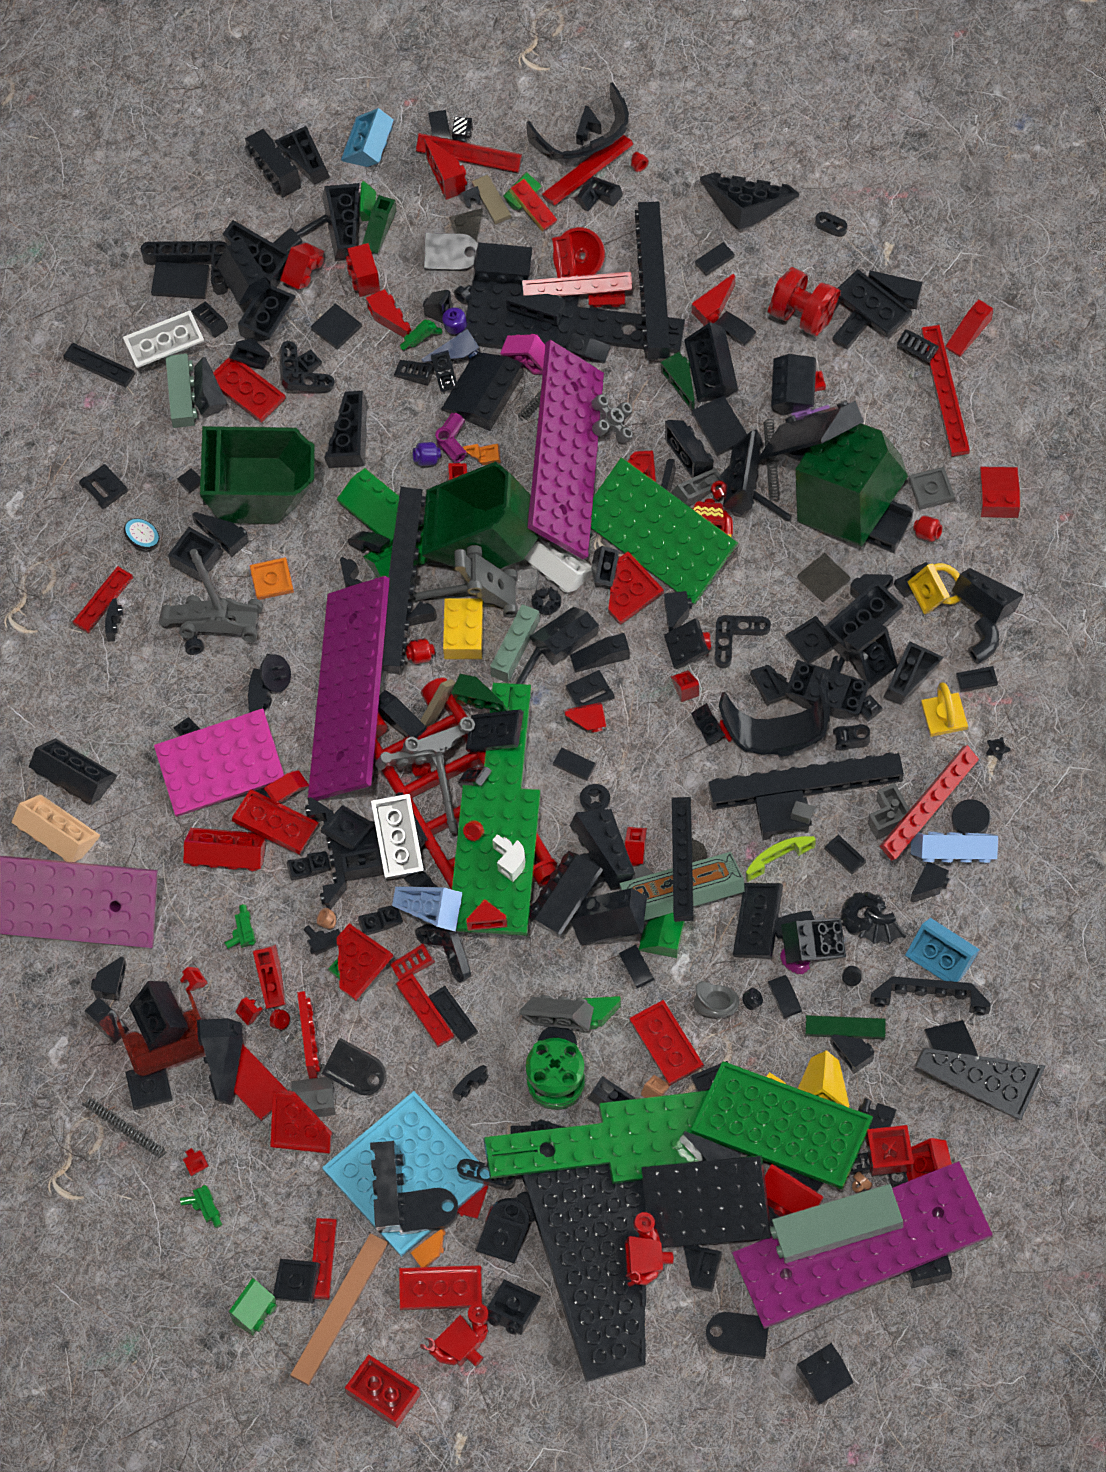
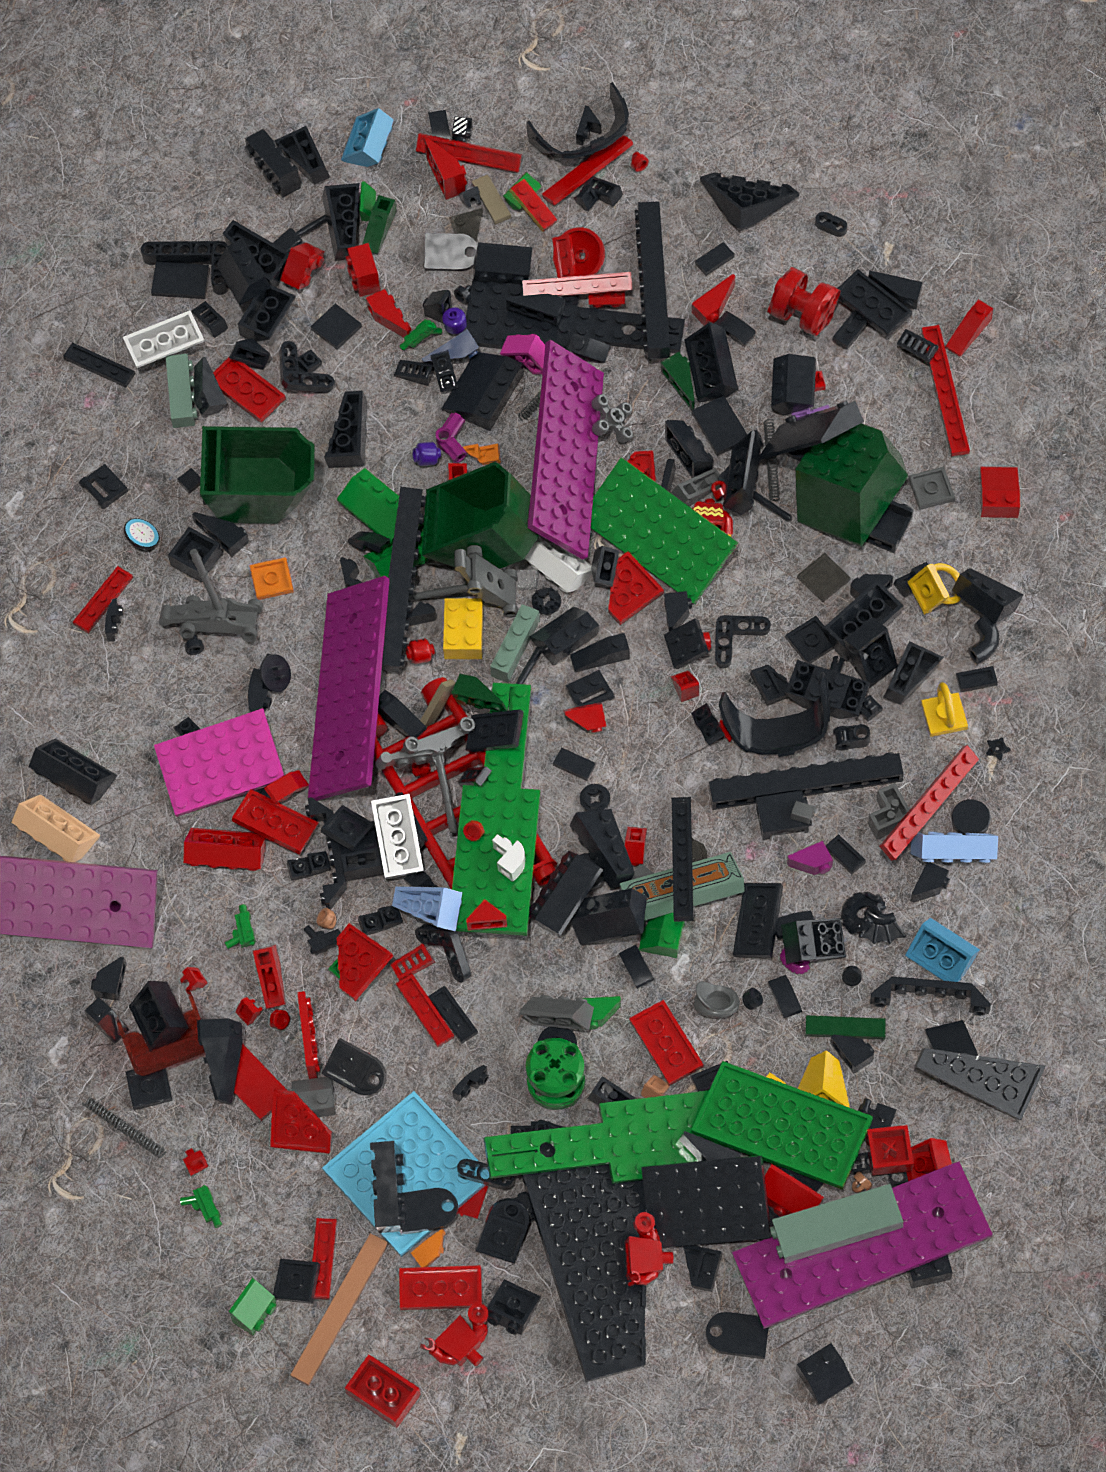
(799, 844): lime slope -> none
(811, 859): none -> magenta slope
(927, 528): red head -> none

